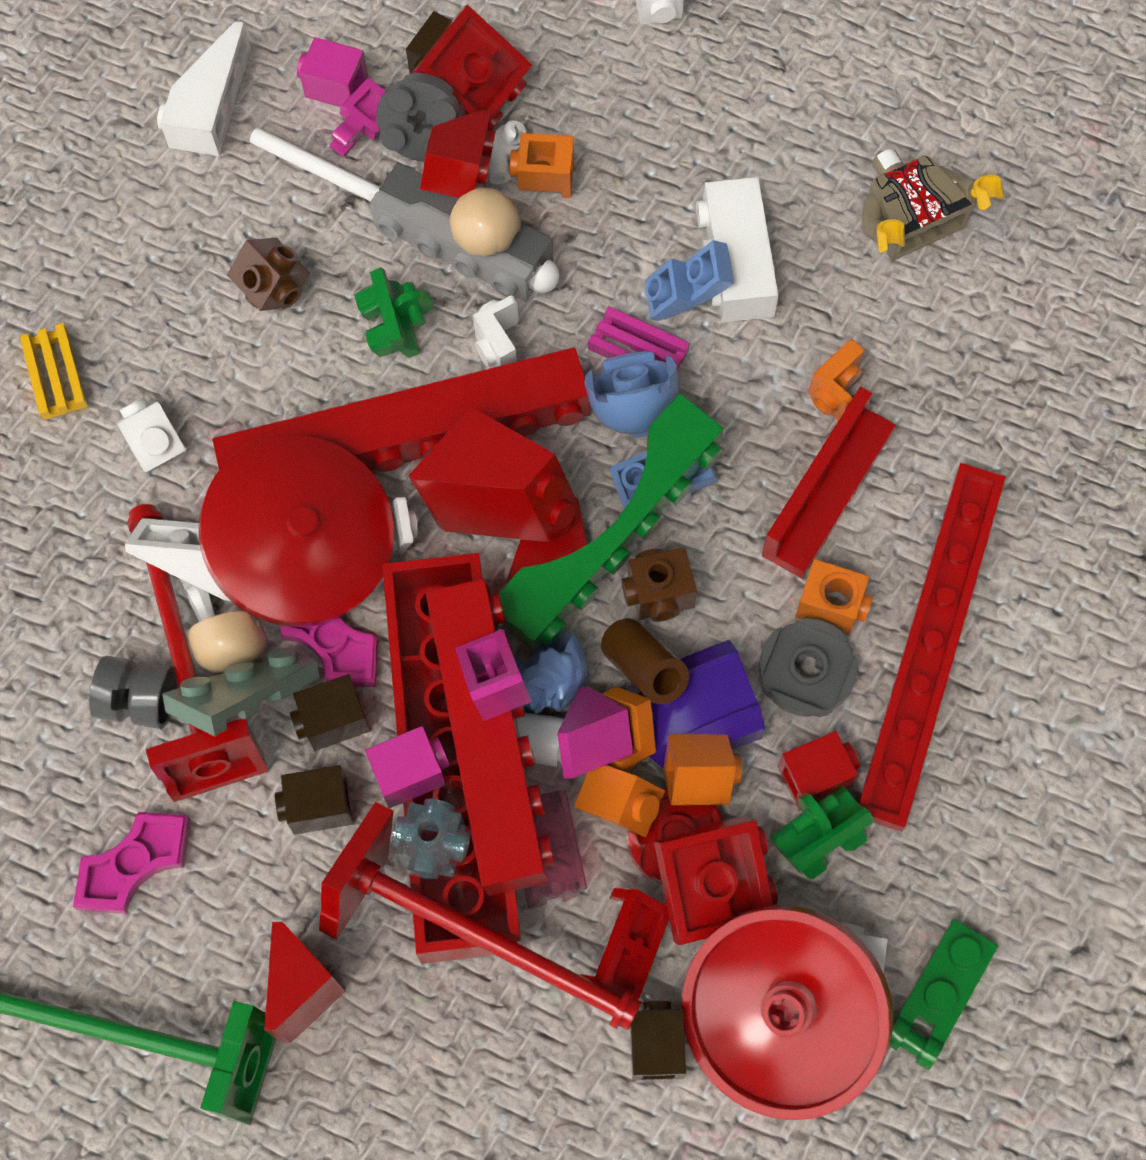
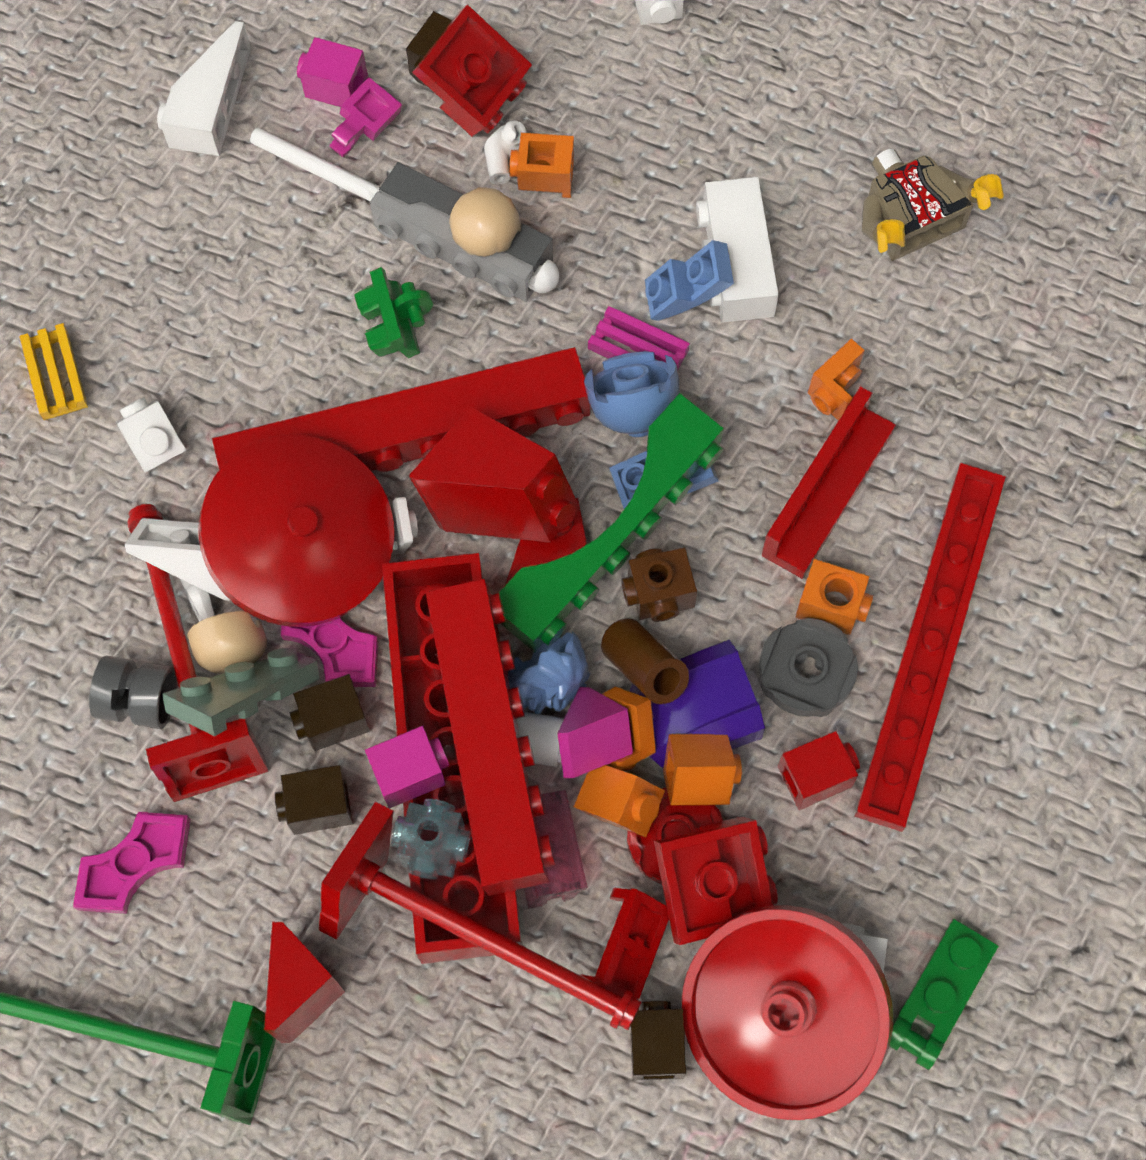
(268, 274): reddish brown brick -> none
(403, 101): dark grey plate -> none
(458, 155): red slope -> none
(489, 326): white bracket -> none
(492, 675): dark pink slope -> none
(821, 829): green hips -> none

